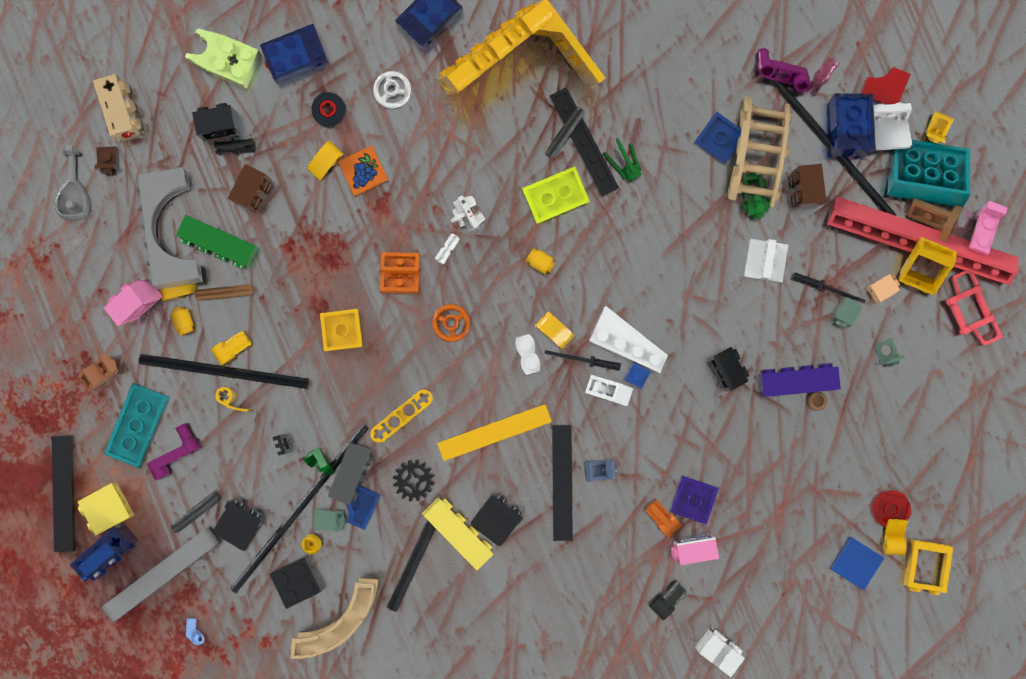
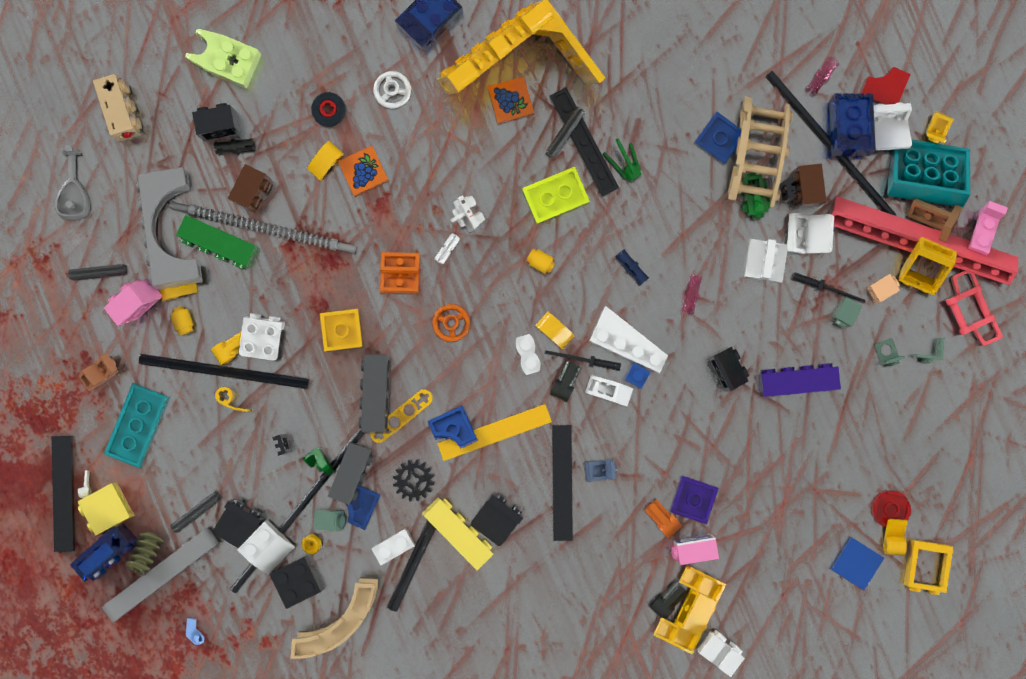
(86, 490): none -> white hand
(93, 272): none -> dark grey axle
(106, 159): reddish brown bracket -> none
(142, 552): none -> olive piece
(158, 466): magenta beam -> none
(193, 210): none -> light grey hose
(222, 292): medium nougat axle -> none
(261, 336): none -> white bracket
(266, 548): none -> white slope
(294, 54): clear blue piece -> none
(375, 394): none -> dark grey brick
(393, 546): none -> white brick
(453, 426): none -> blue tile
(510, 100): none -> orange tile
(564, 384): none -> pearl dark grey piece
(632, 267): none -> dark blue pin
(692, 294): none -> clear pink pin
(694, 612): none -> yellow bracket
(771, 70): magenta beam -> none
(787, 183): none -> black tile
(810, 233): none -> white bracket
(817, 401): medium nougat tile -> none
(938, 355): none -> sand green bracket

